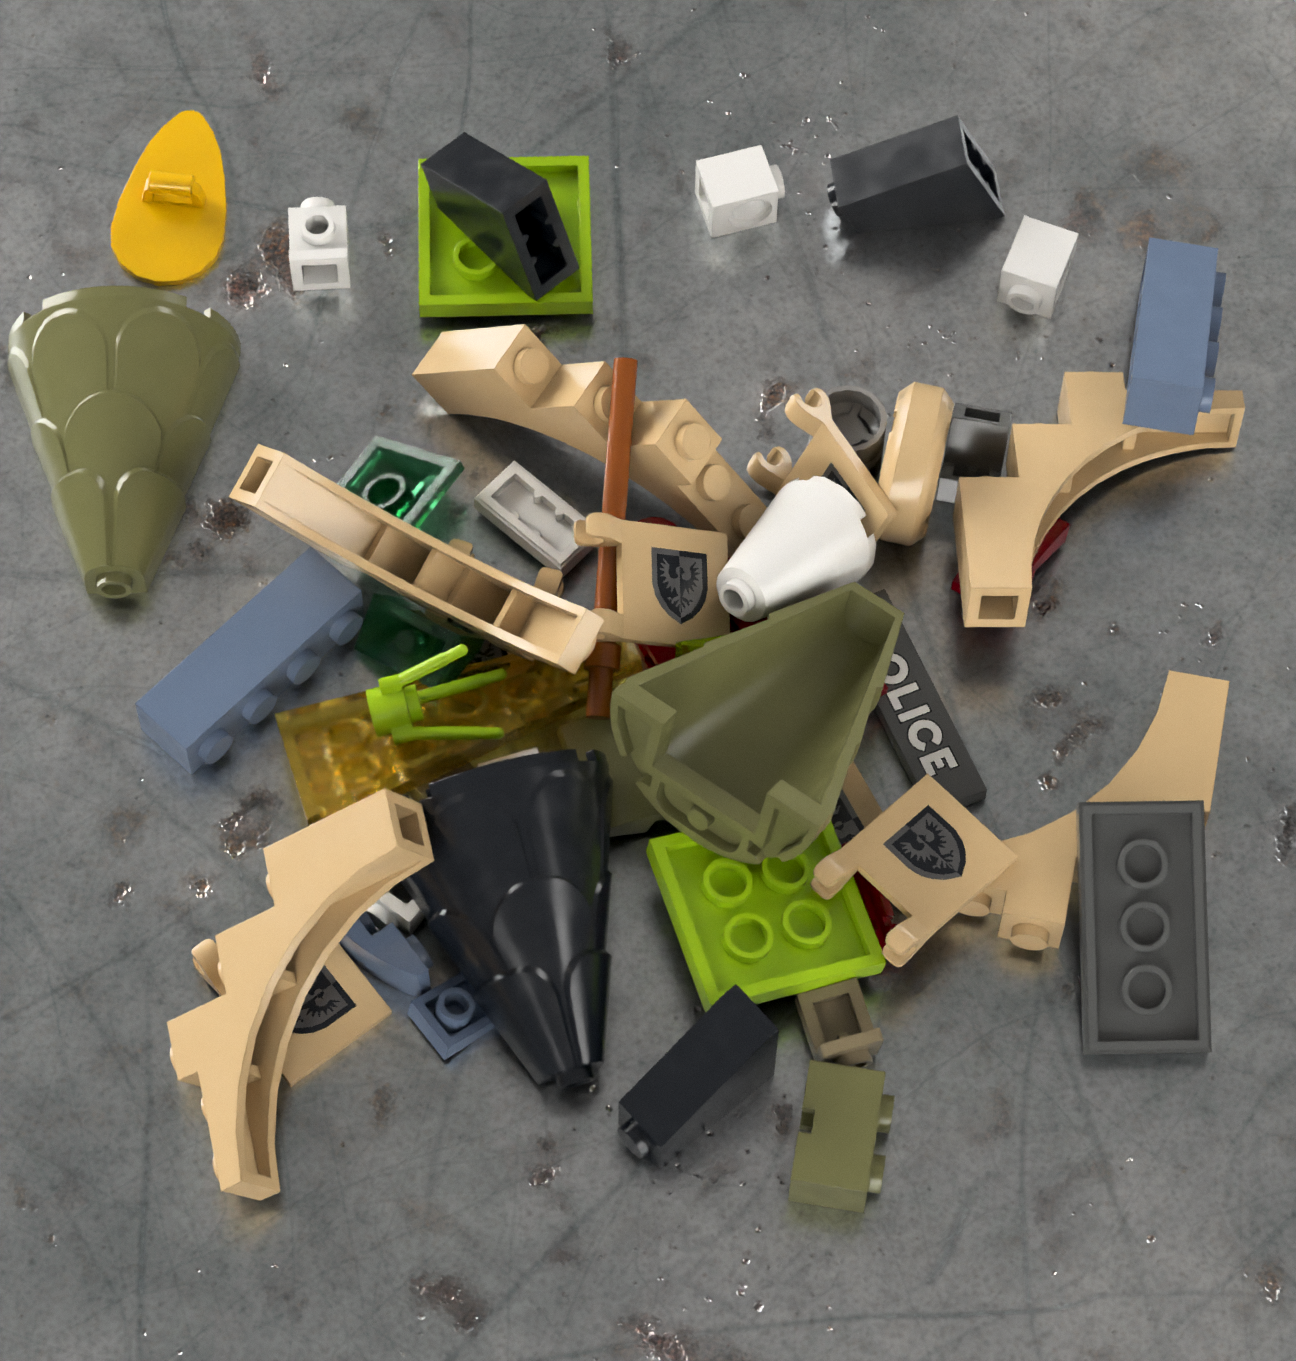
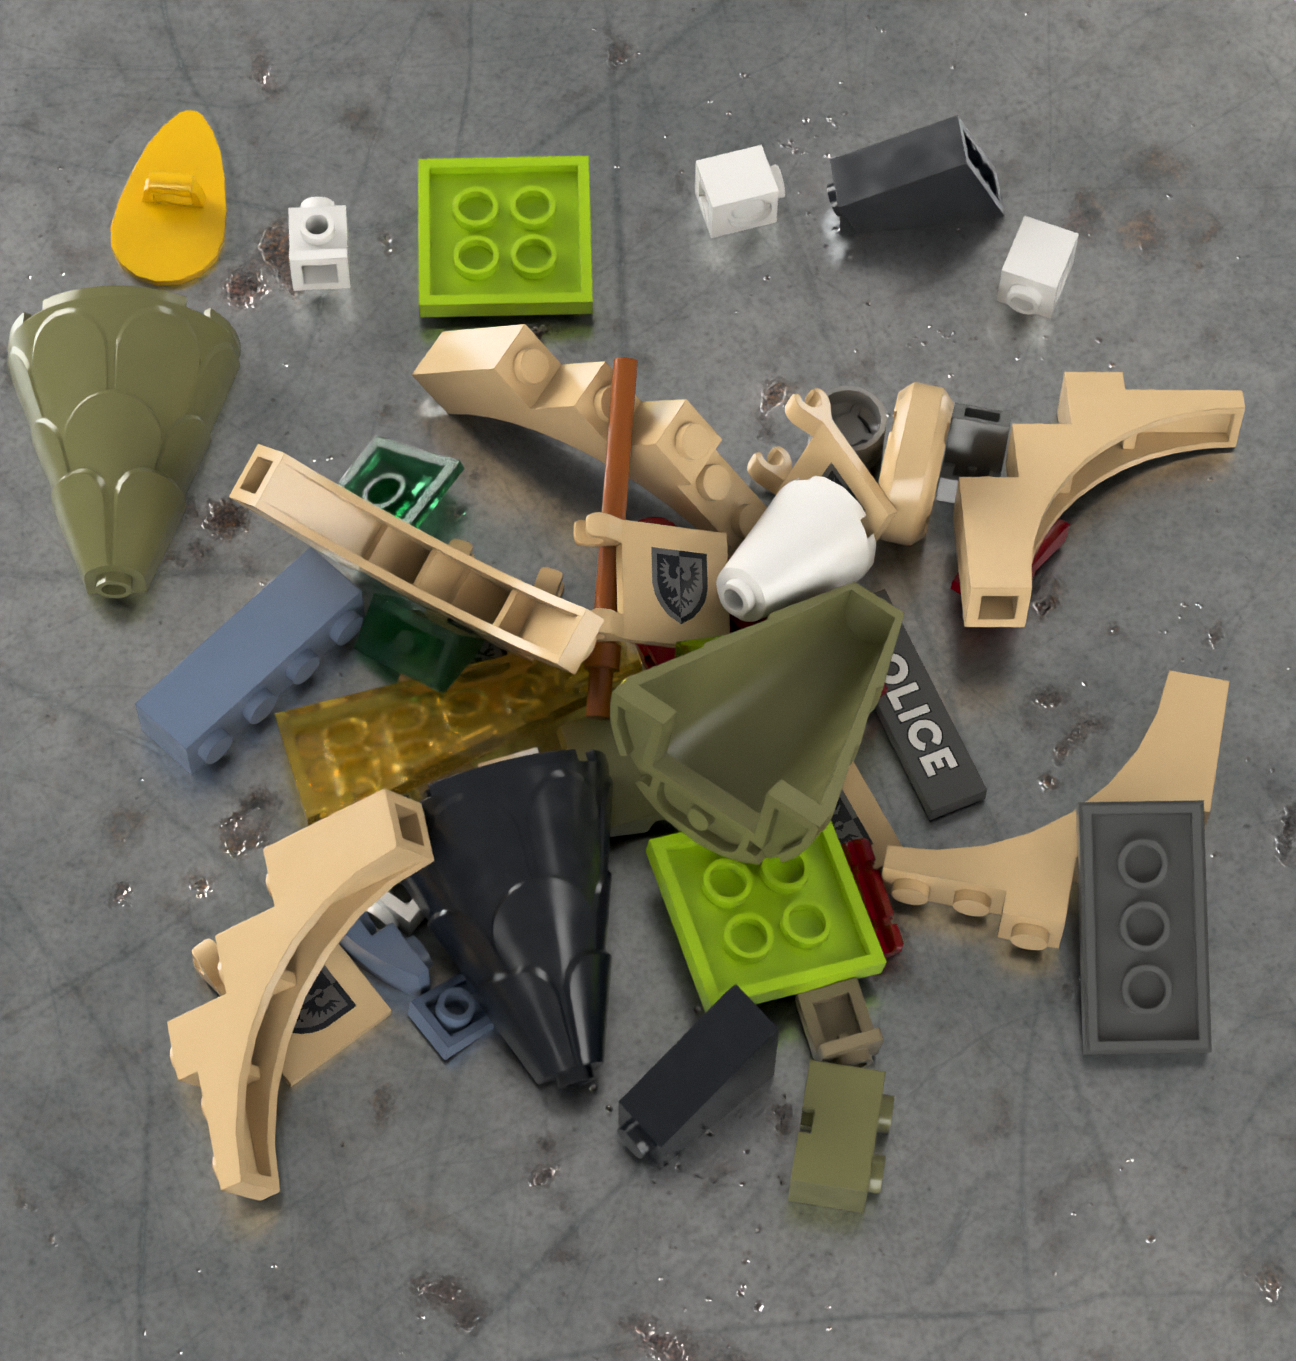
(397, 706): lime plant -> none
(503, 212): black slope -> none
(533, 517): white plate -> none
(923, 858): tan flag -> none
(1175, 337): sand blue brick -> none

